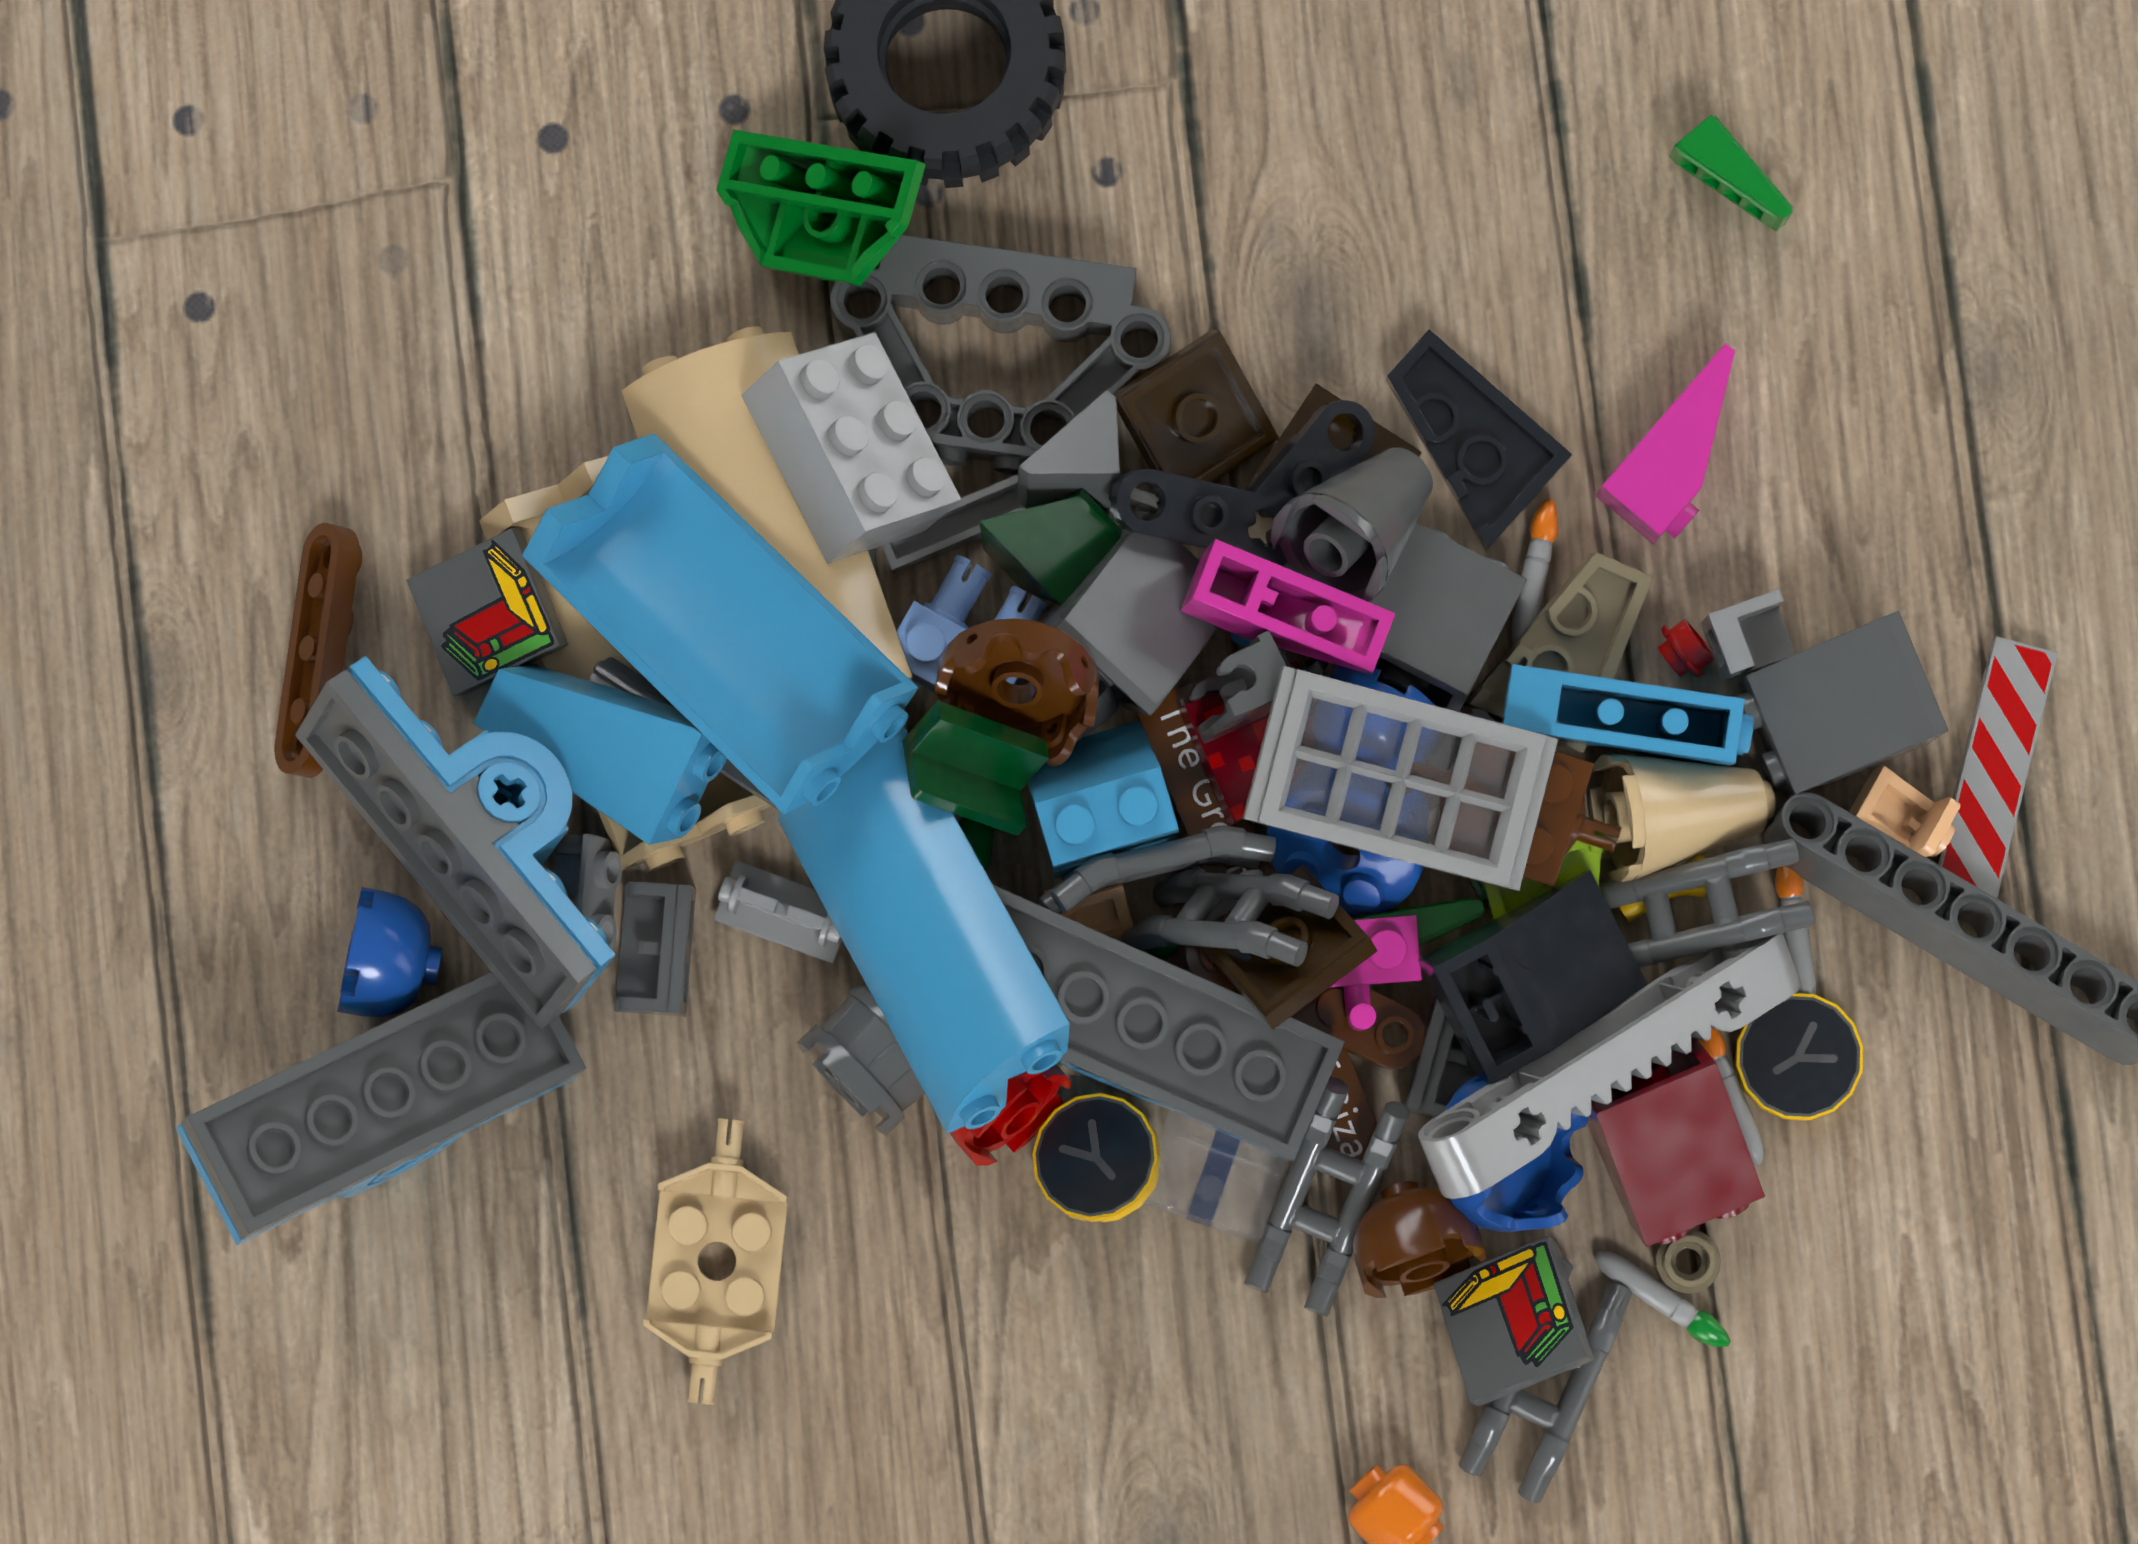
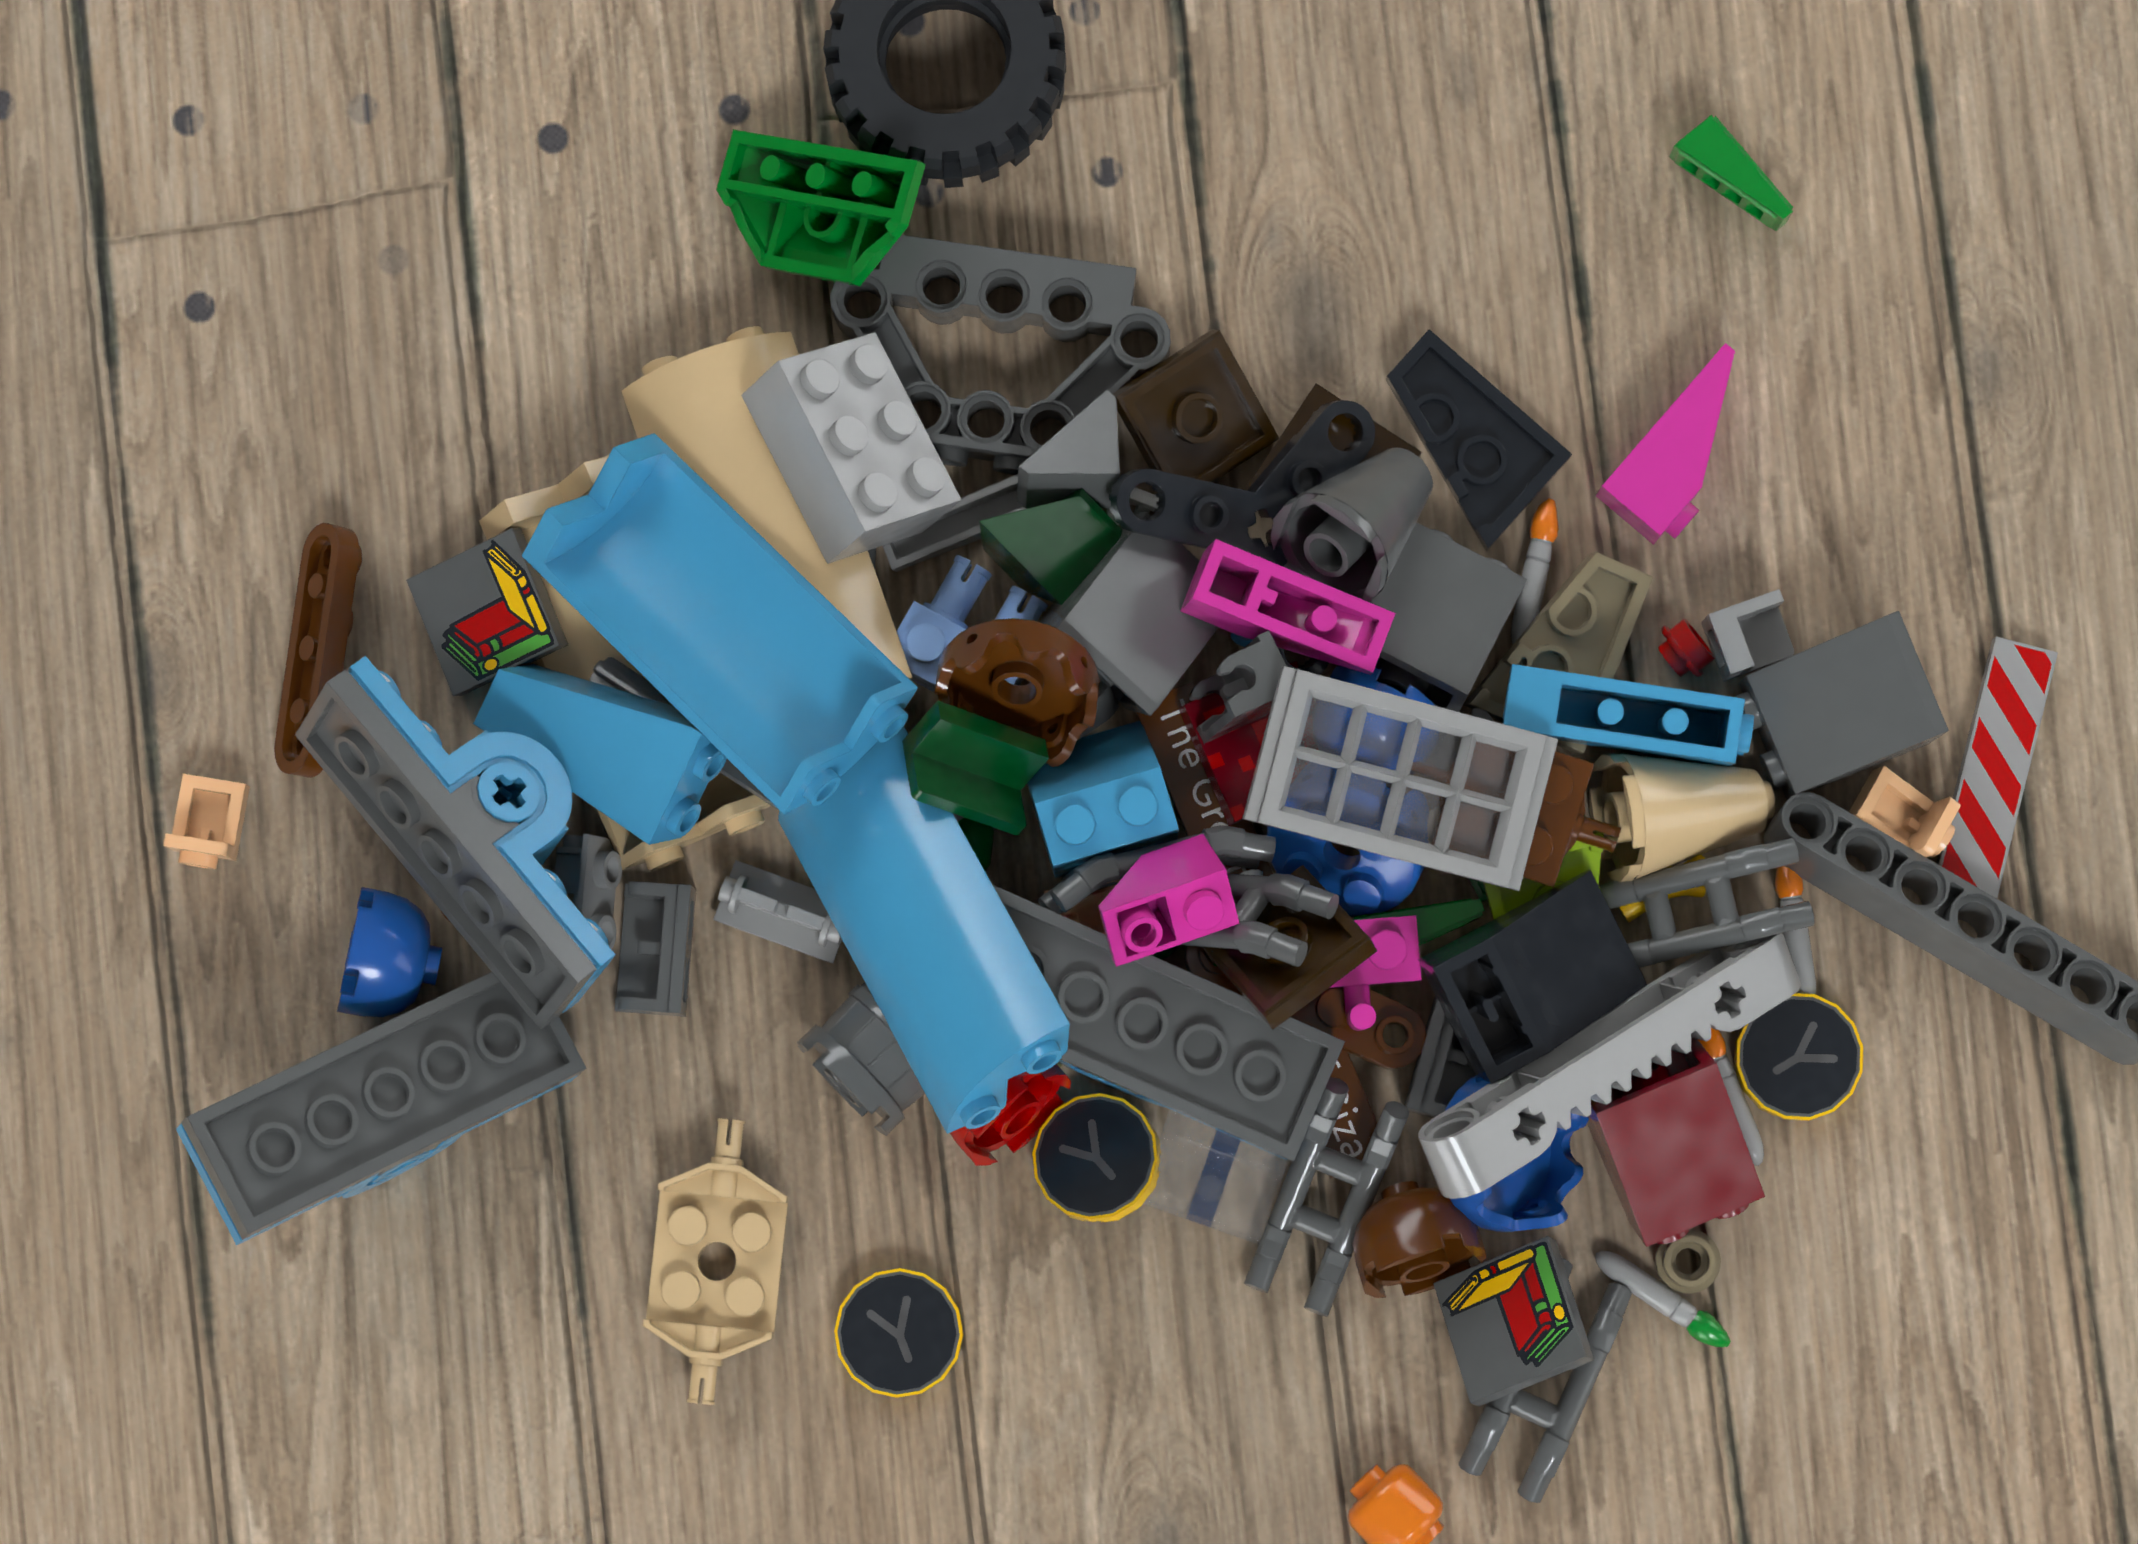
(208, 821): none -> light nougat bracket
(898, 1332): none -> black tile
(1168, 901): none -> dark pink slope

